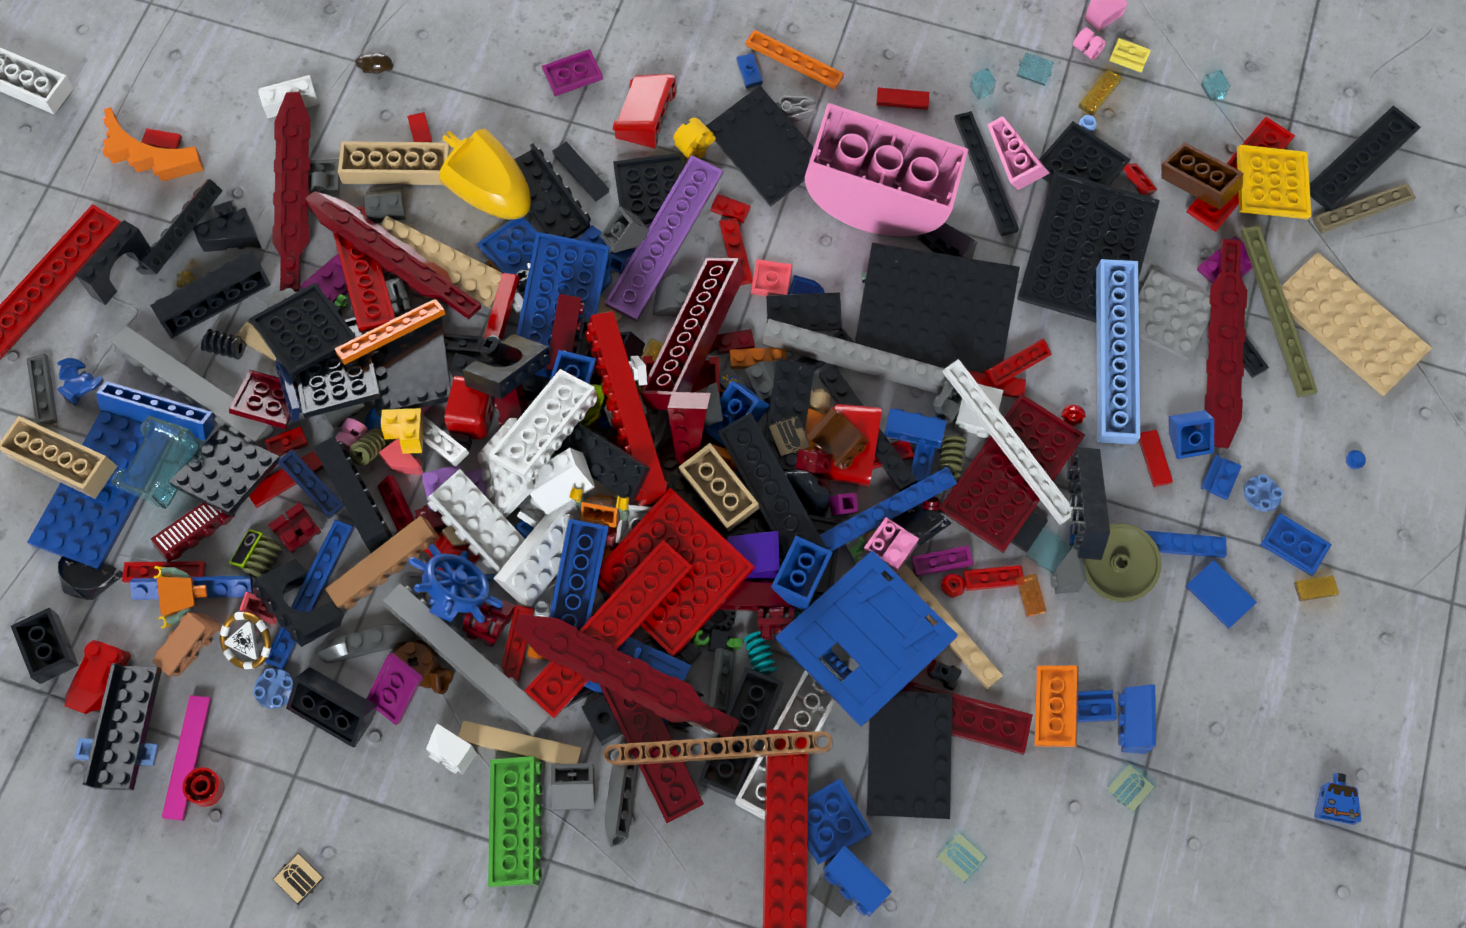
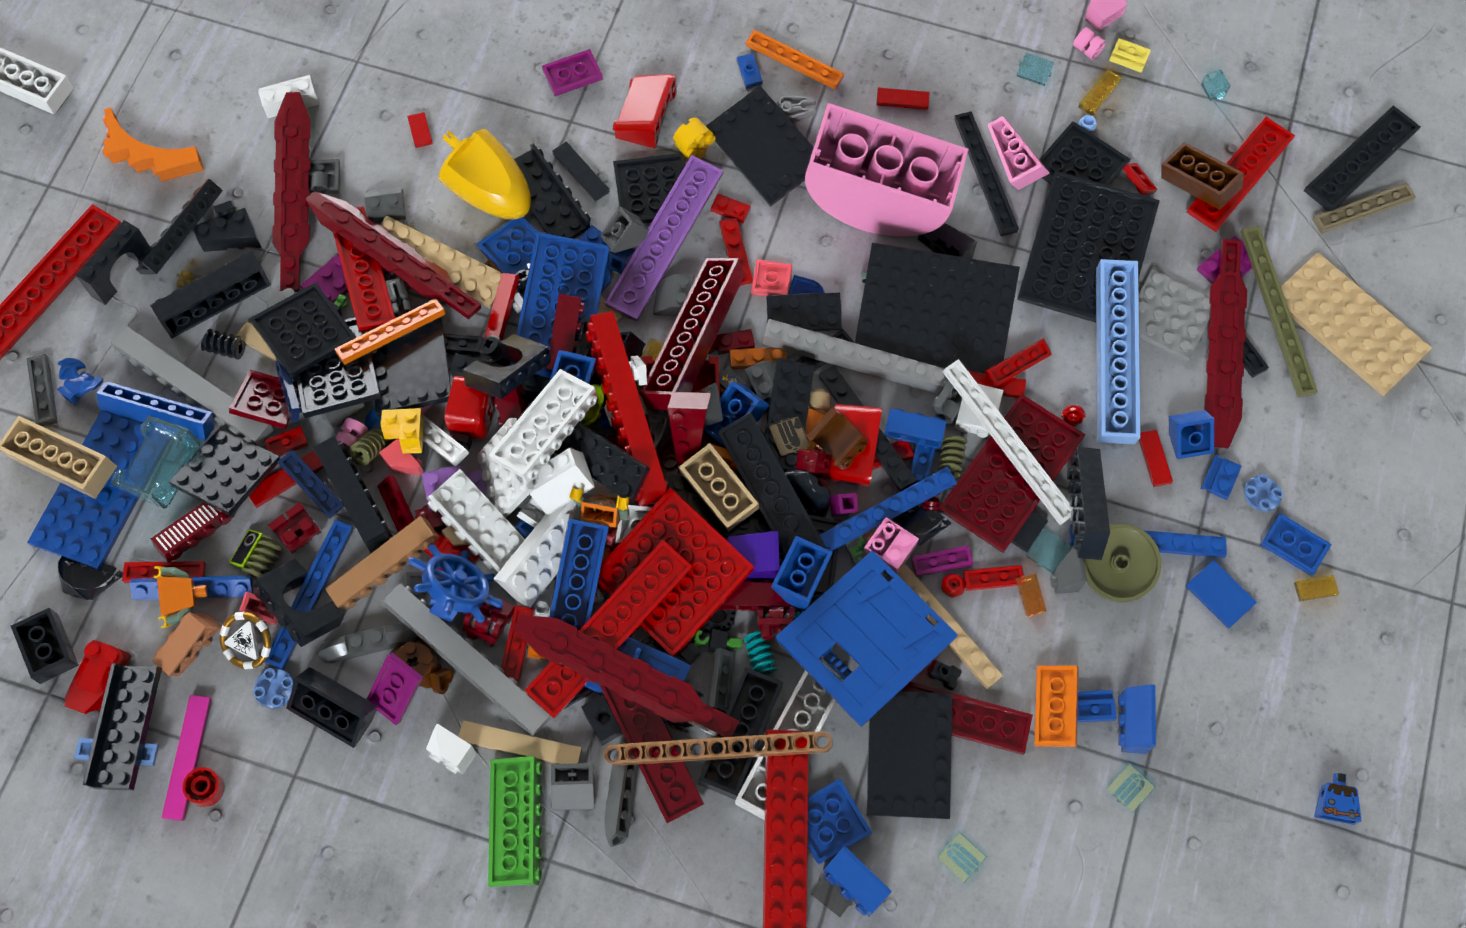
(161, 139): red tile -> none
(298, 879): piece -> none
(374, 63): dark brown arm -> none
(392, 162): tan brick -> none
(982, 83): clear light blue brick -> none
(1274, 182): yellow plate -> none
(1355, 459): blue plate -> none

